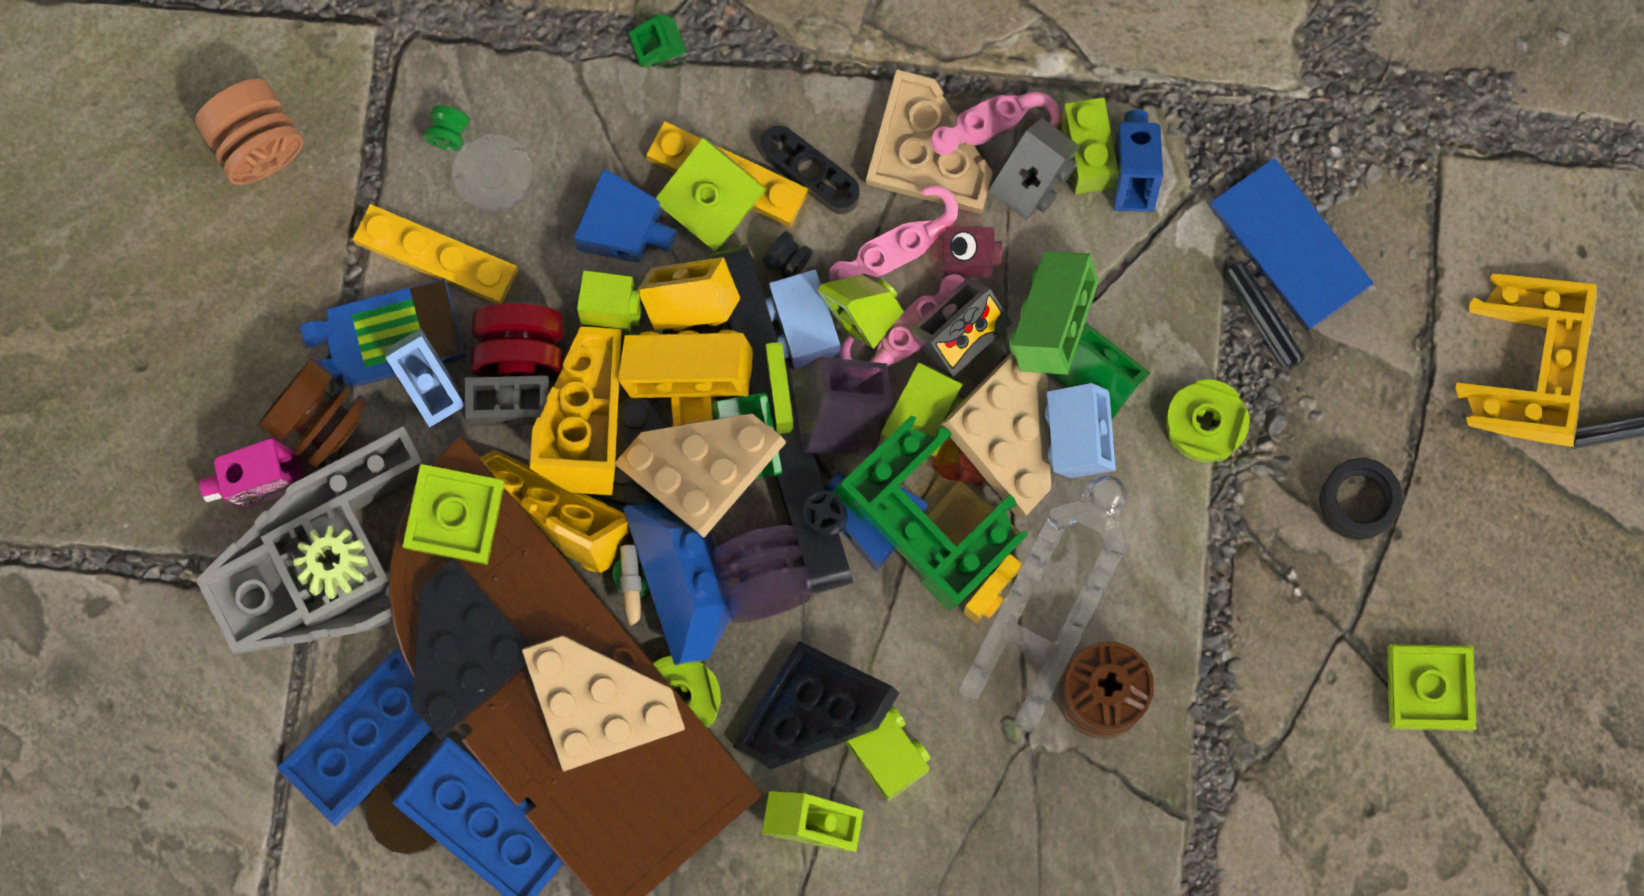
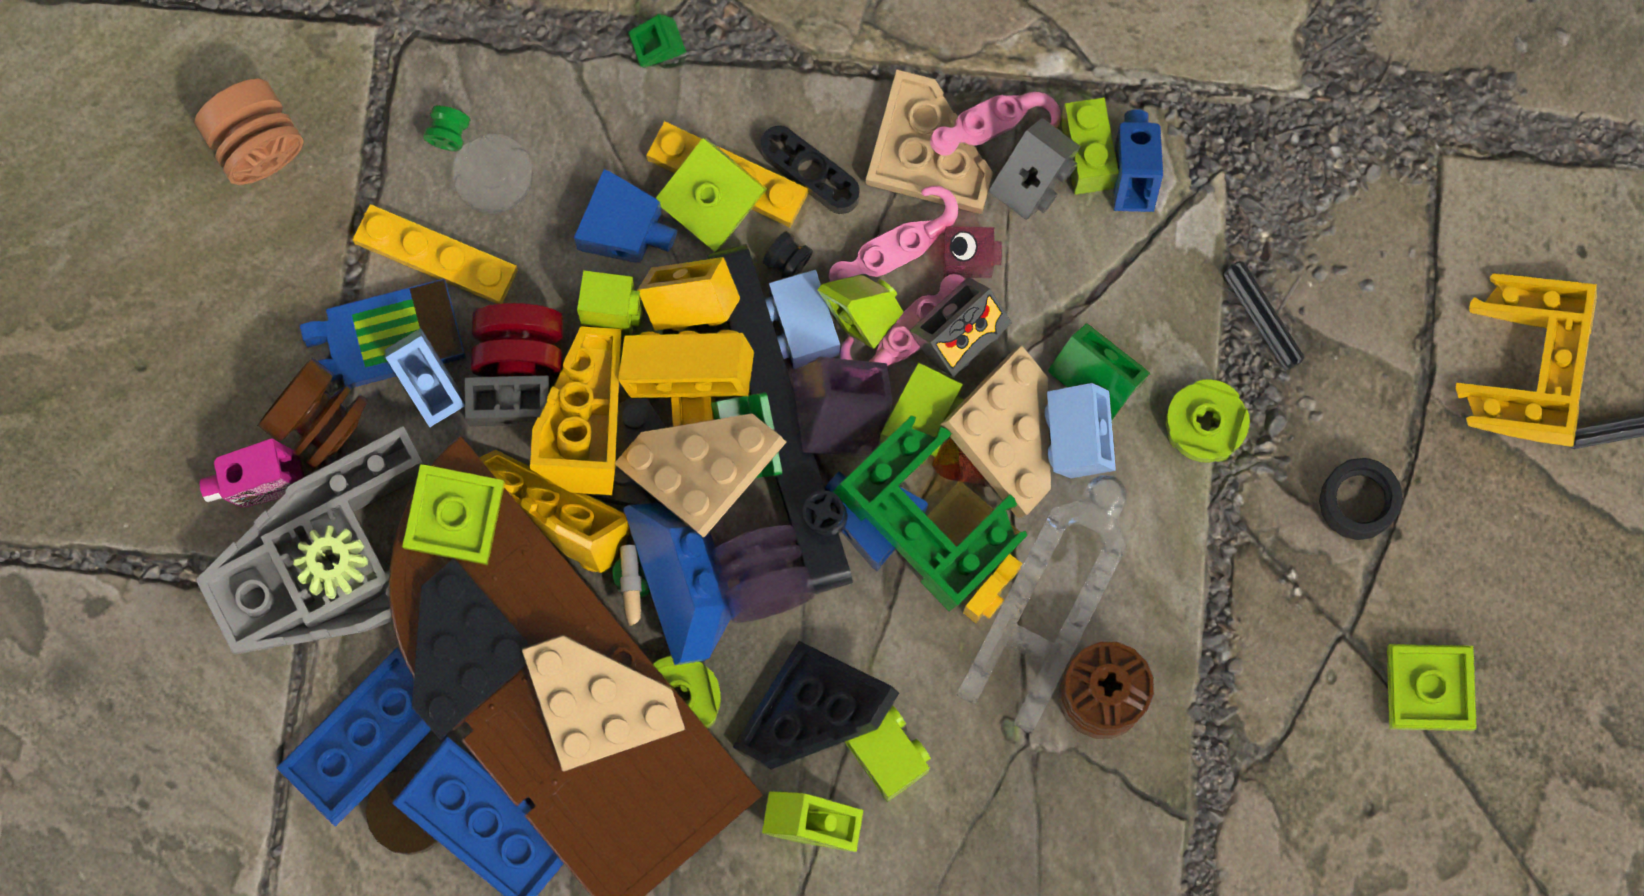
(779, 387): lime tile -> none
(1054, 312): bright green brick -> none
(1291, 244): blue tile -> none

